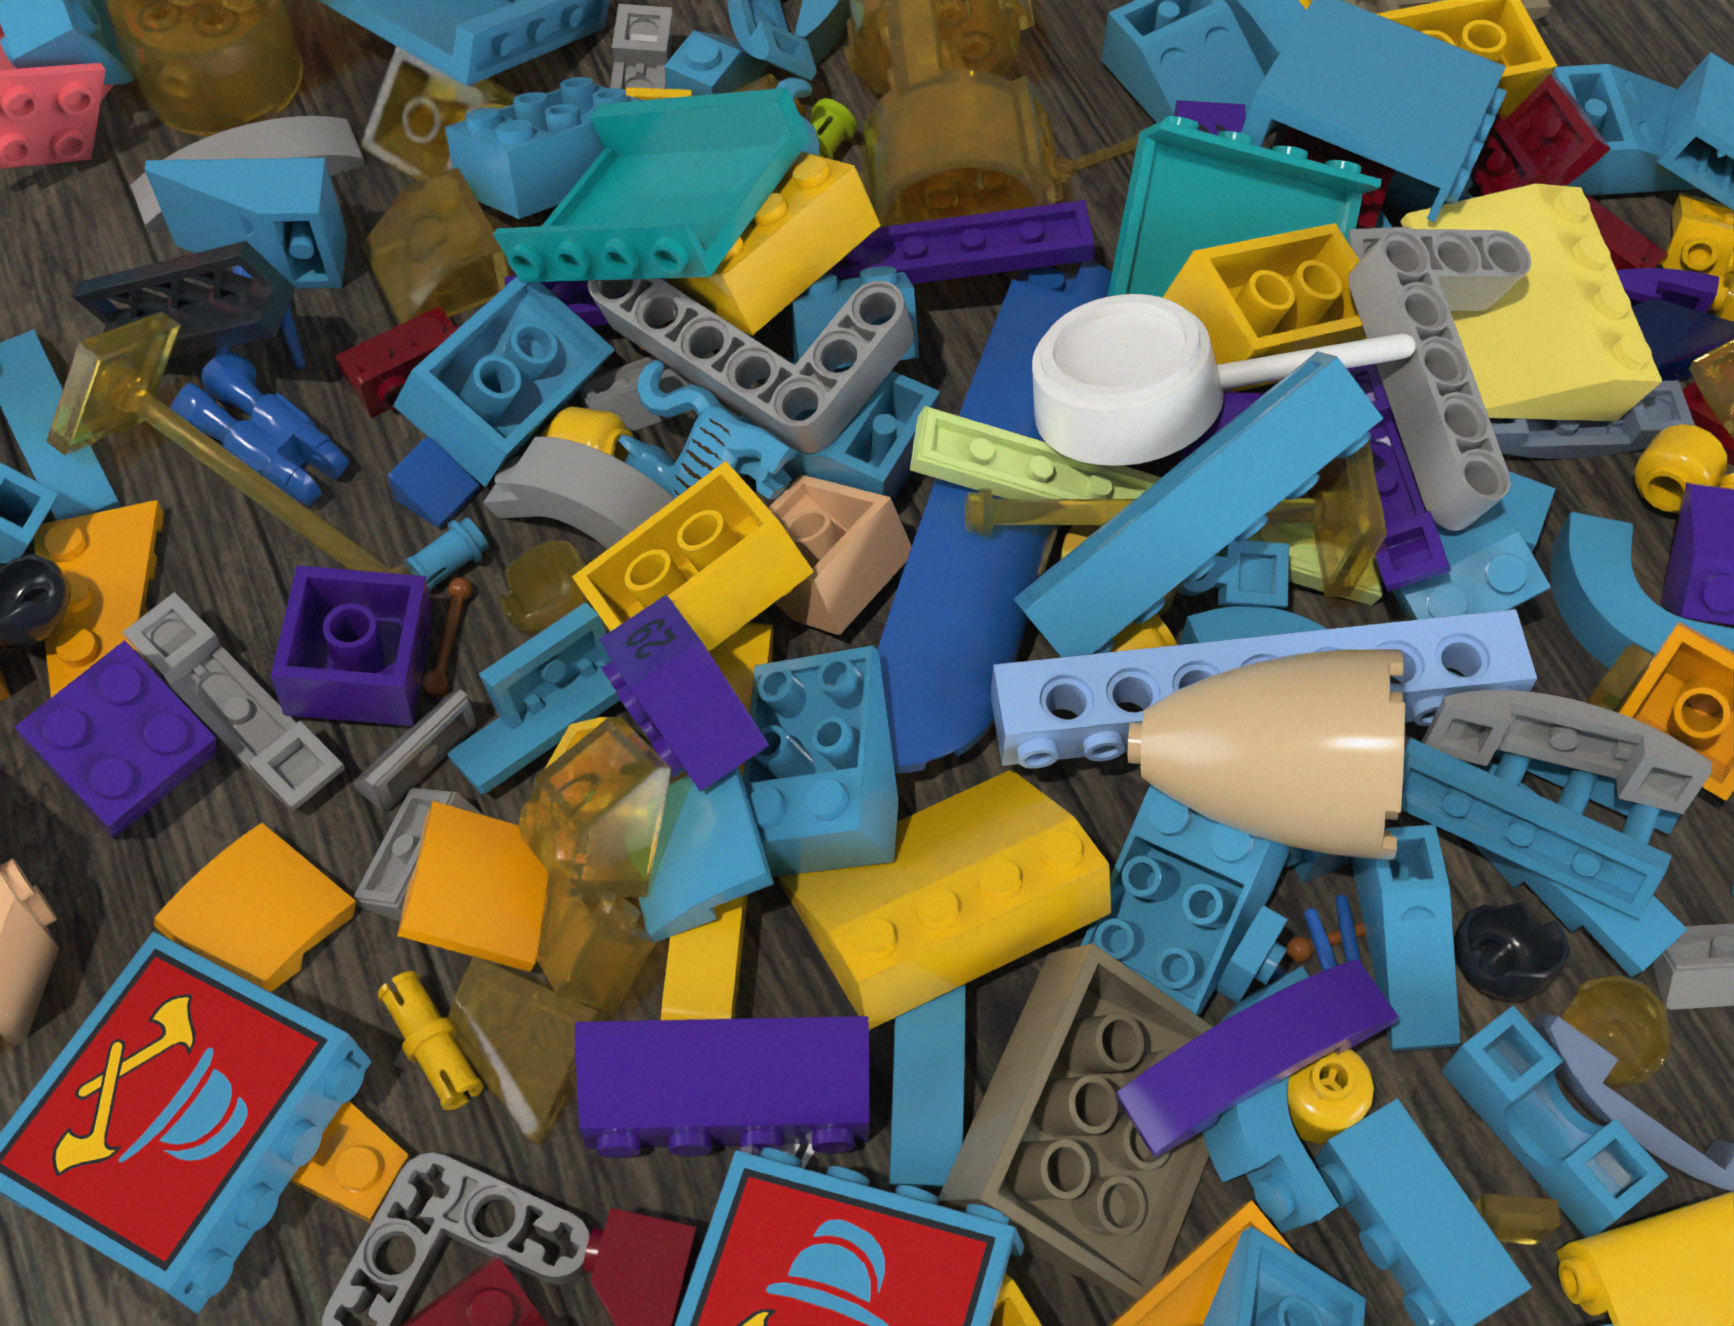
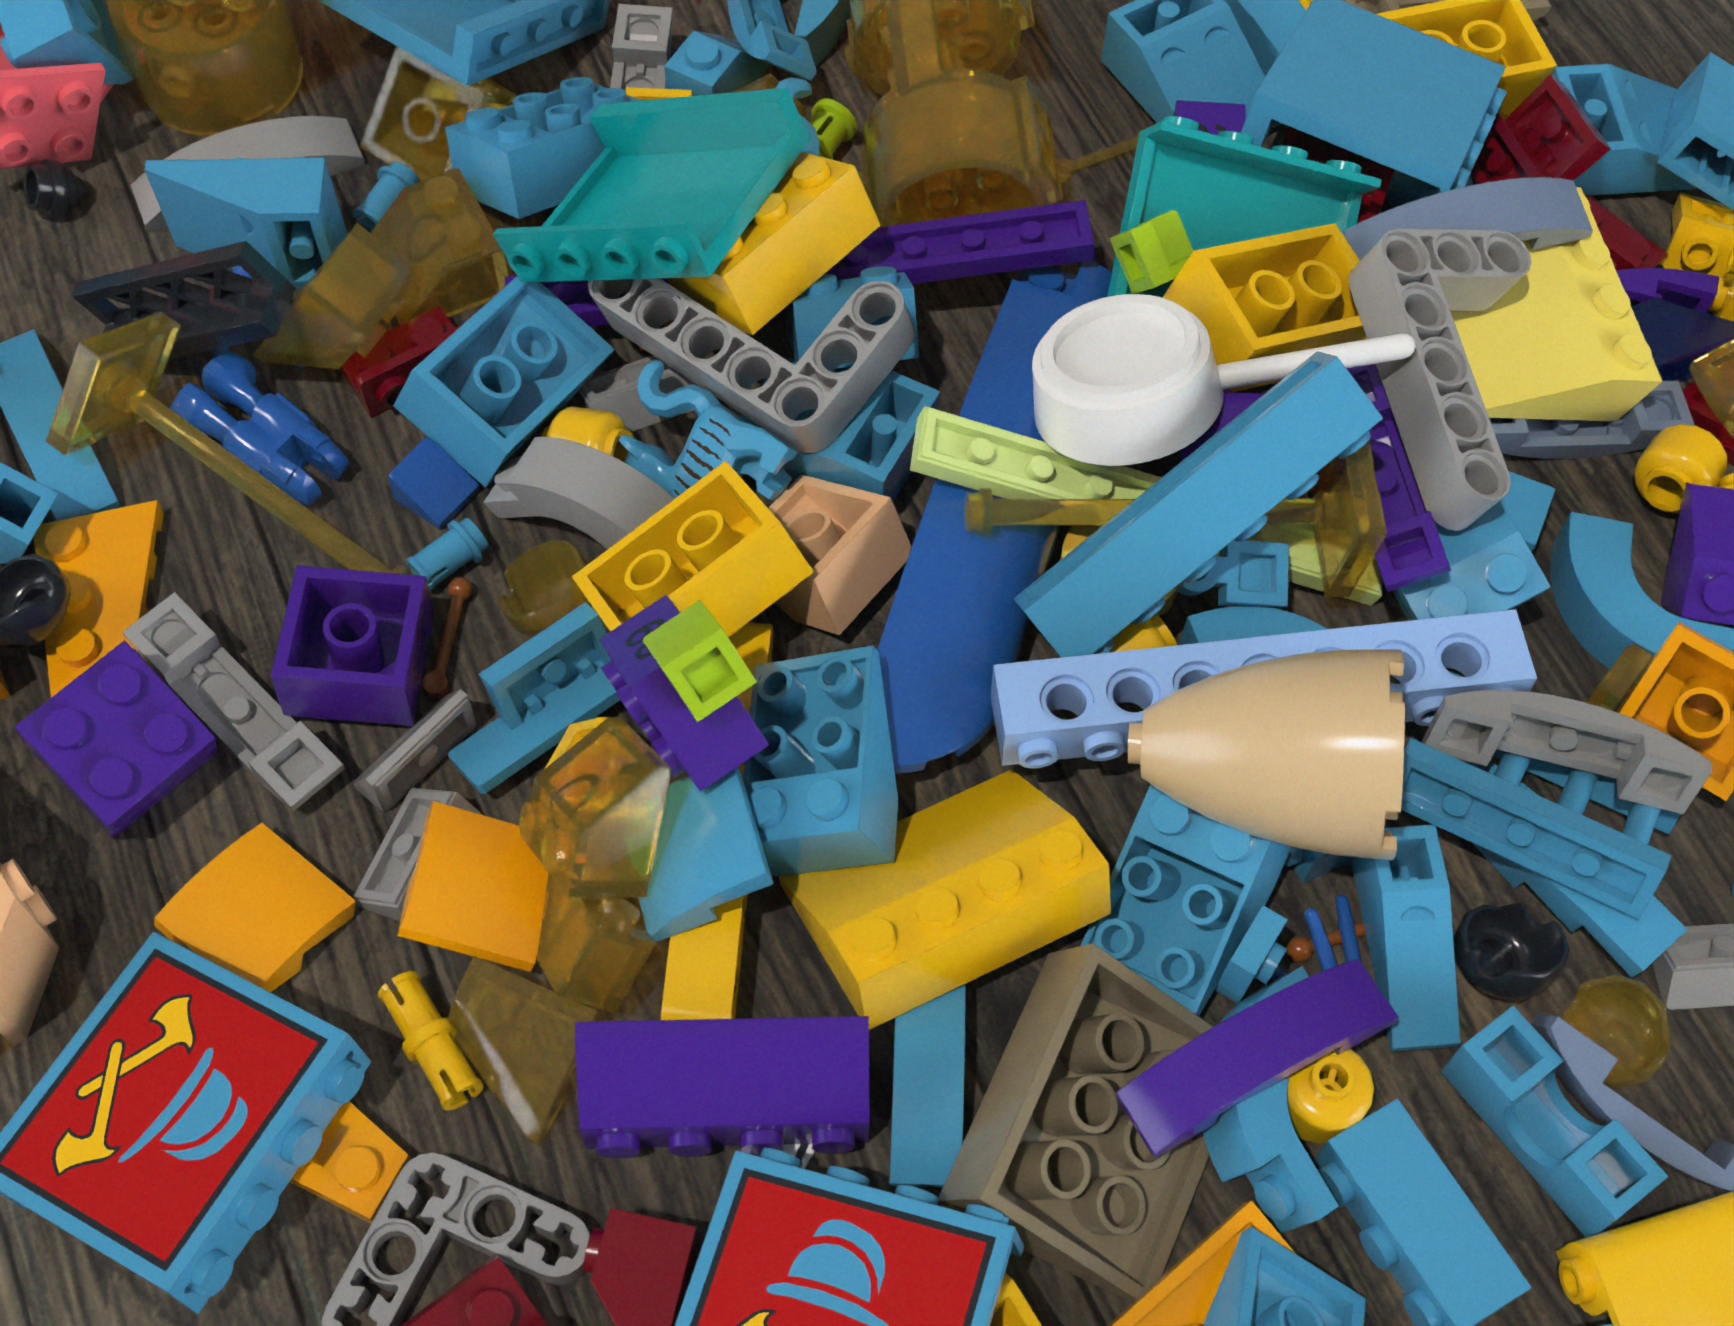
(52, 188): none -> black plate
(341, 305): none -> clear yellow slope
(390, 184): none -> dark azure pin
(699, 660): none -> lime panel
(1152, 251): none -> lime panel
(1519, 1218): clear yellow tile -> none
(1530, 208): none -> sand blue slope

